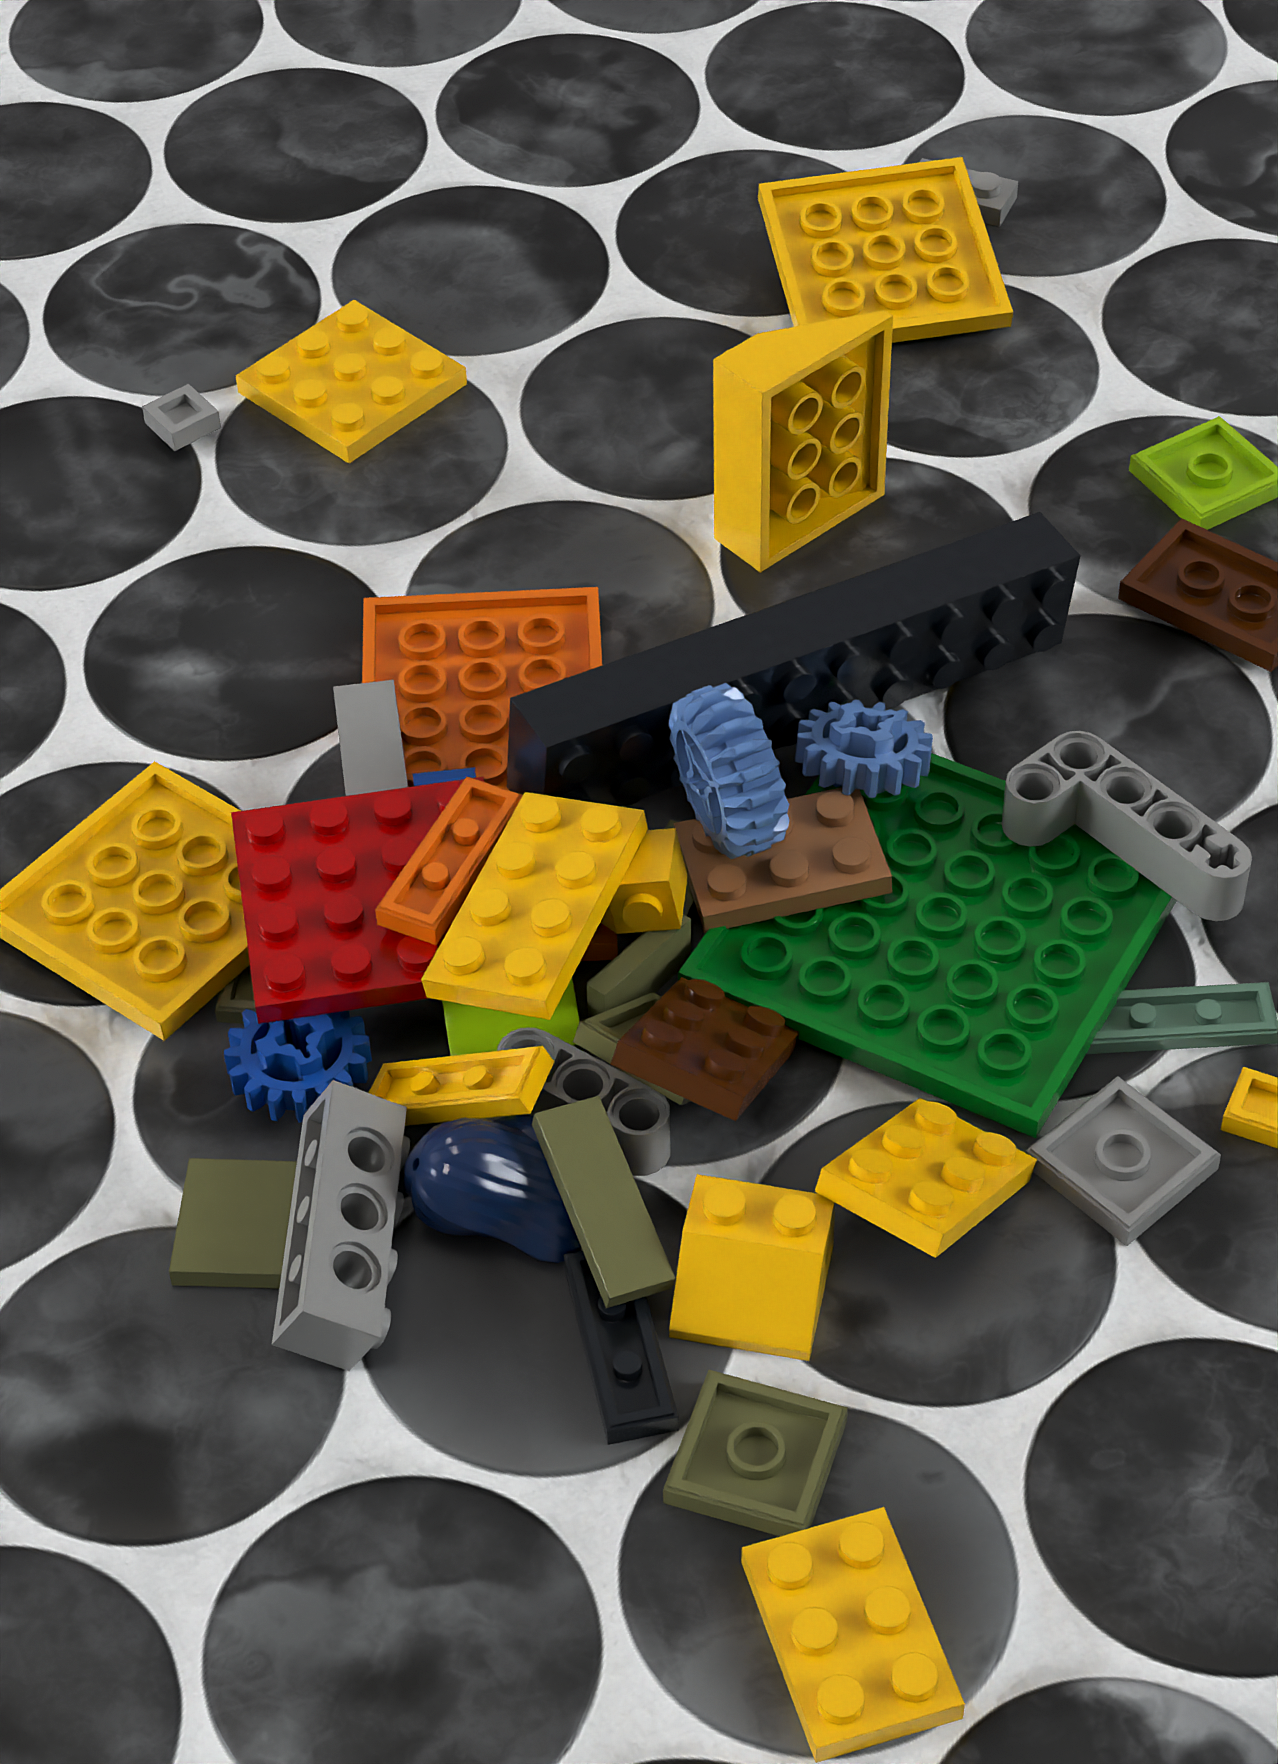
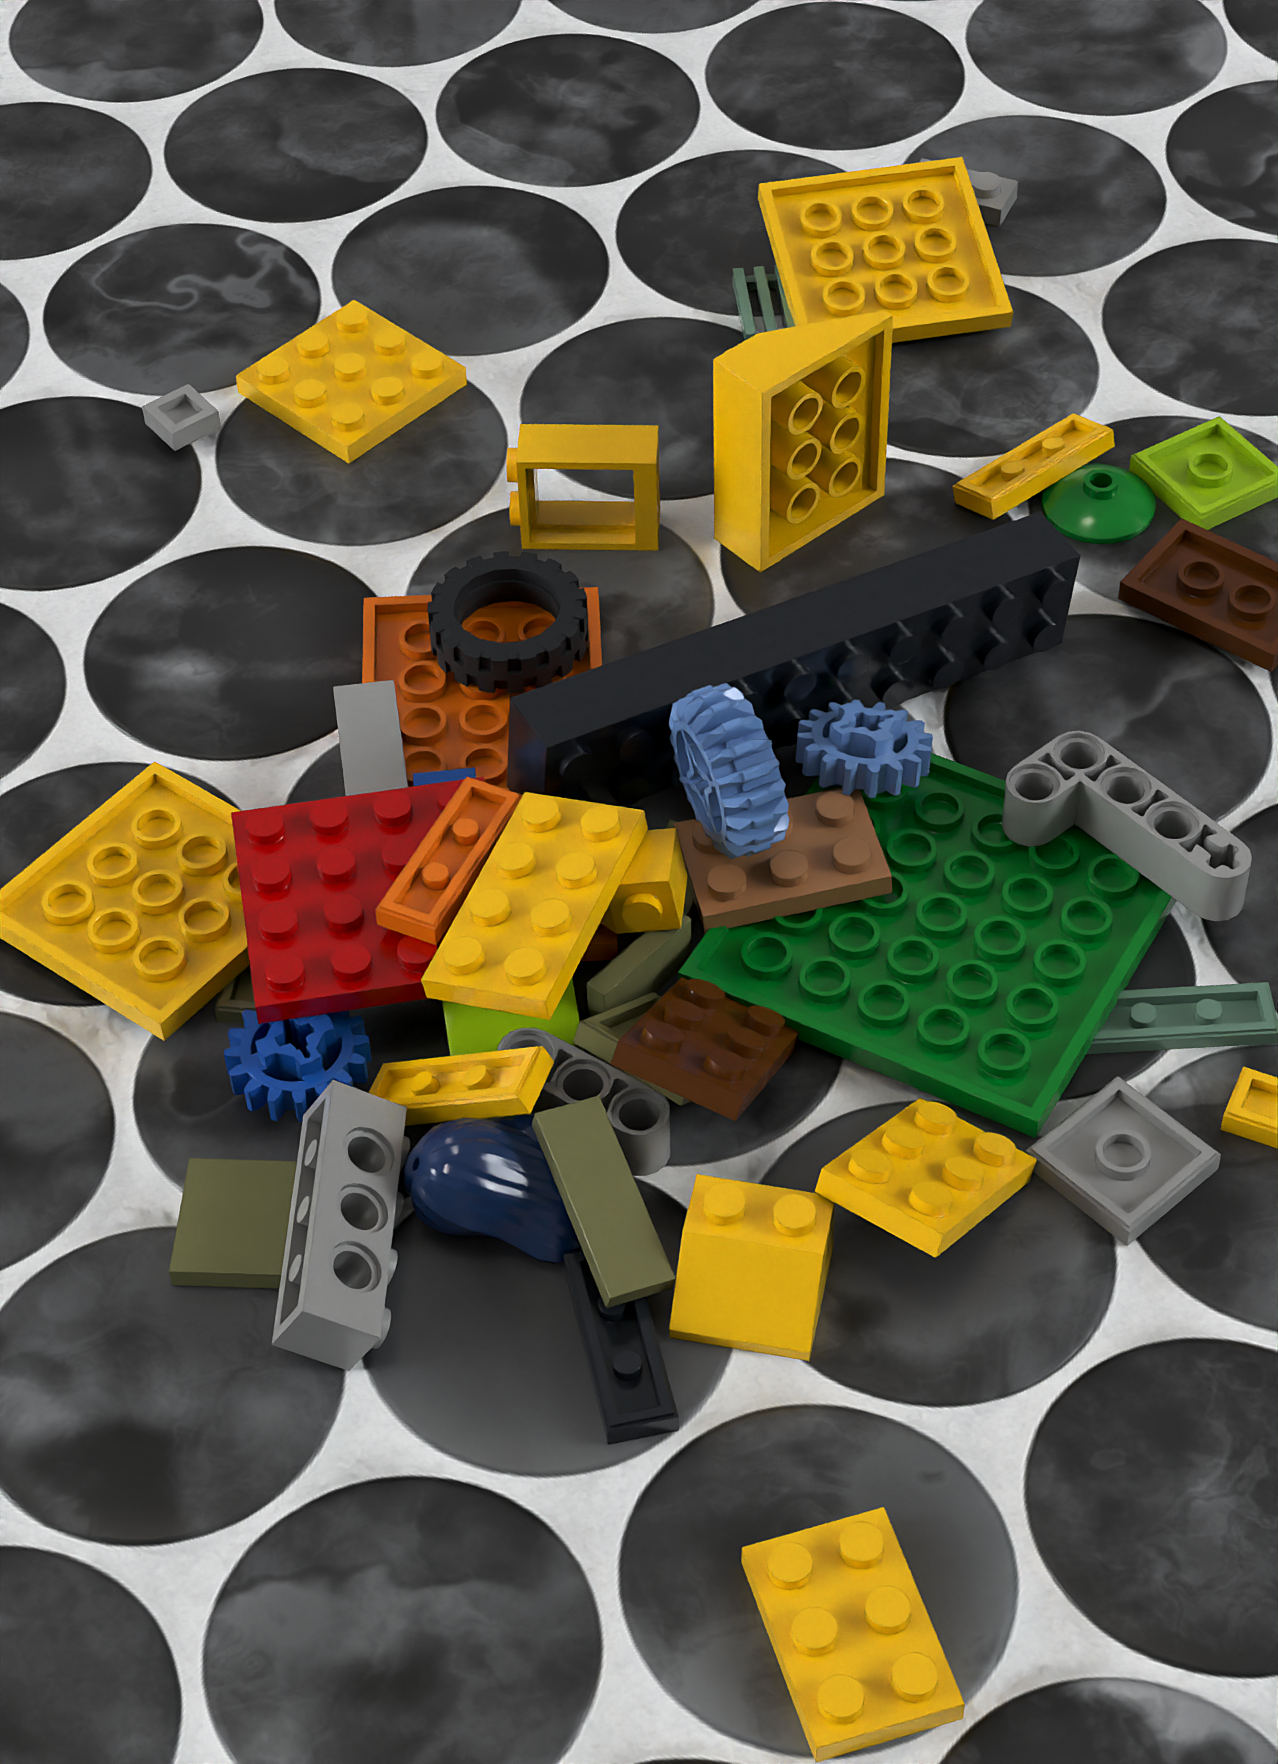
(509, 663): none -> black tyre
(586, 523): none -> yellow window
(755, 1455): olive tile -> none
(762, 283): none -> sand green tile
(1033, 466): none -> yellow tile
(1099, 504): none -> green dish

